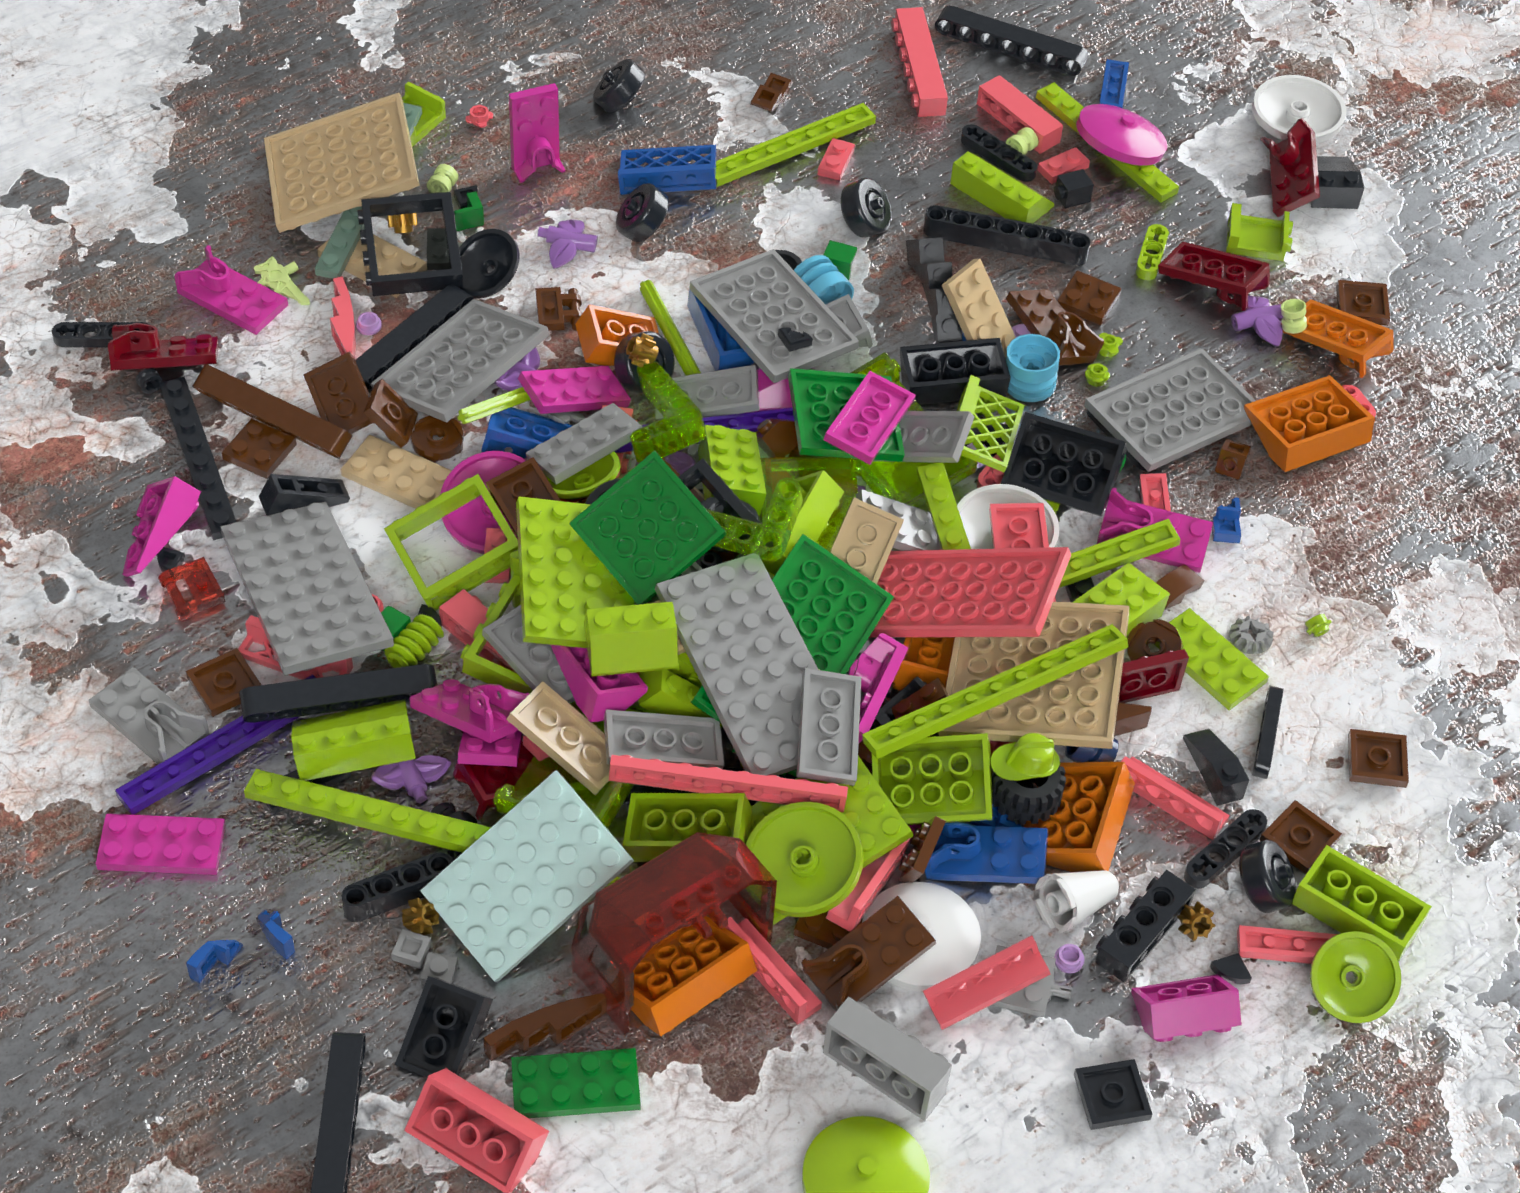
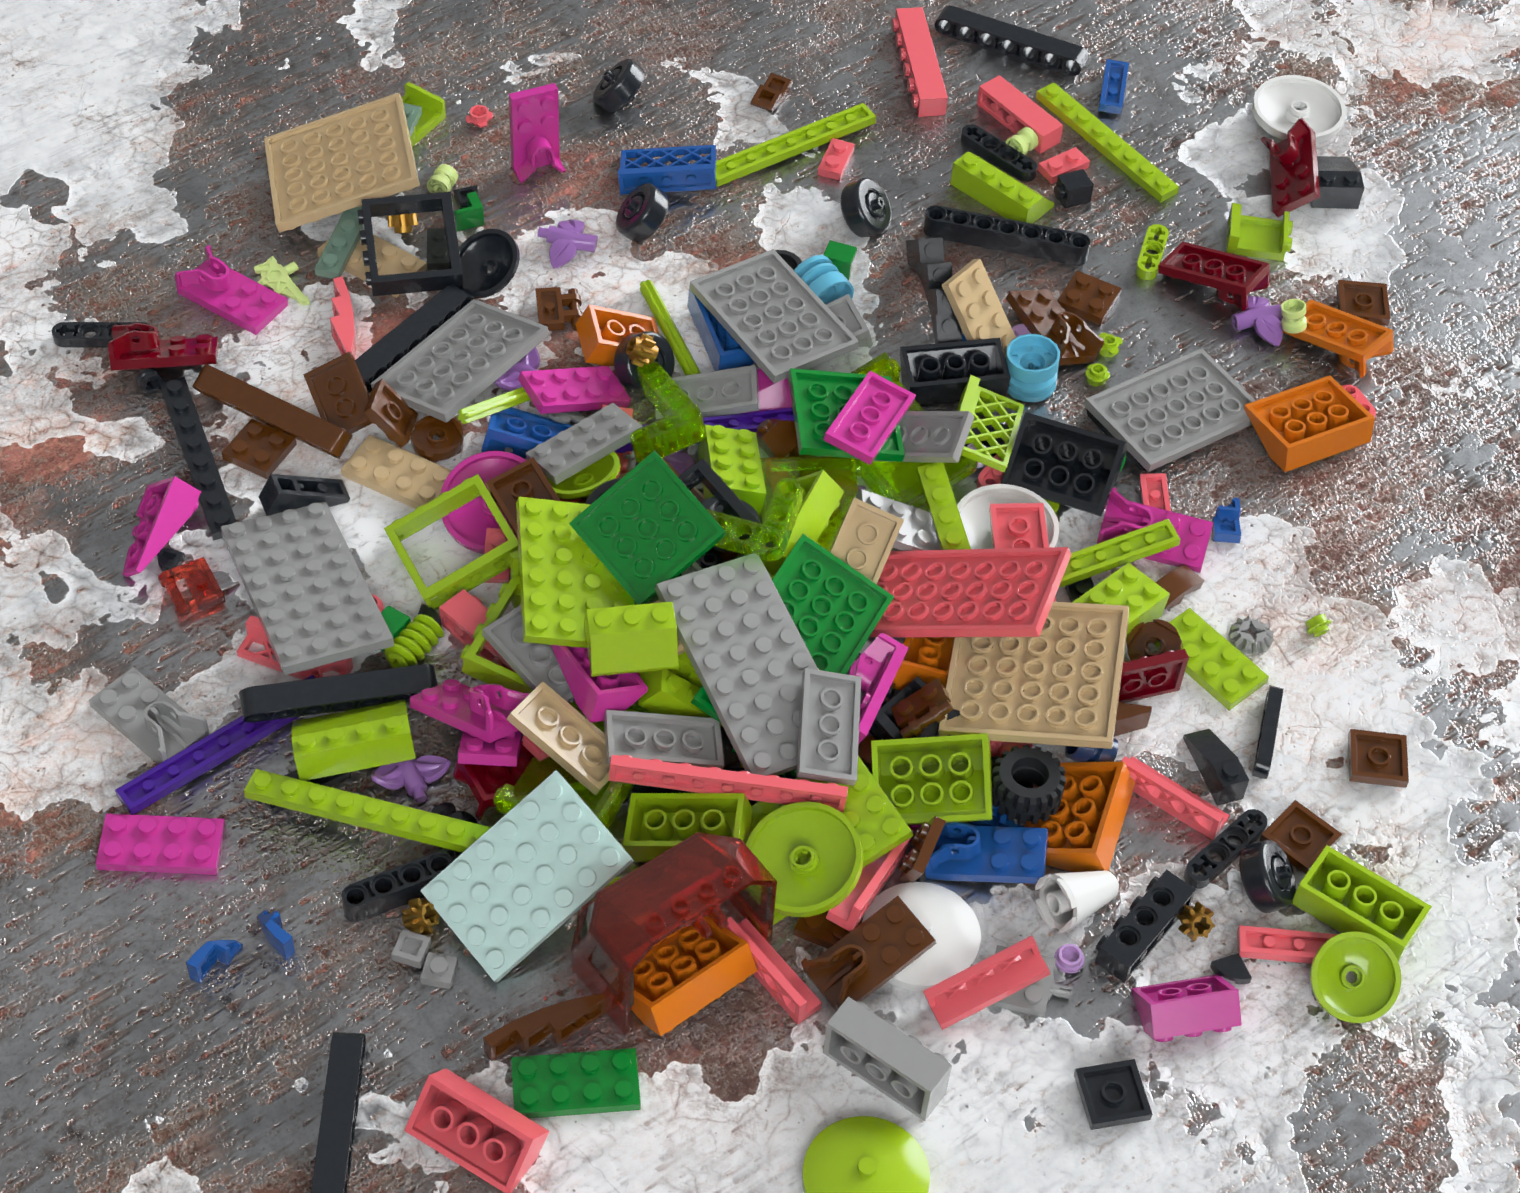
(221, 680): reddish brown plate -> none
(368, 323): lavender plate -> none
(443, 1028): black slope -> none
(794, 340): black tile -> none
(994, 691): lime plate -> none
(1026, 759): lime piece -> none
(1121, 134): dark pink dish -> none
(1232, 458): reddish brown bracket -> none

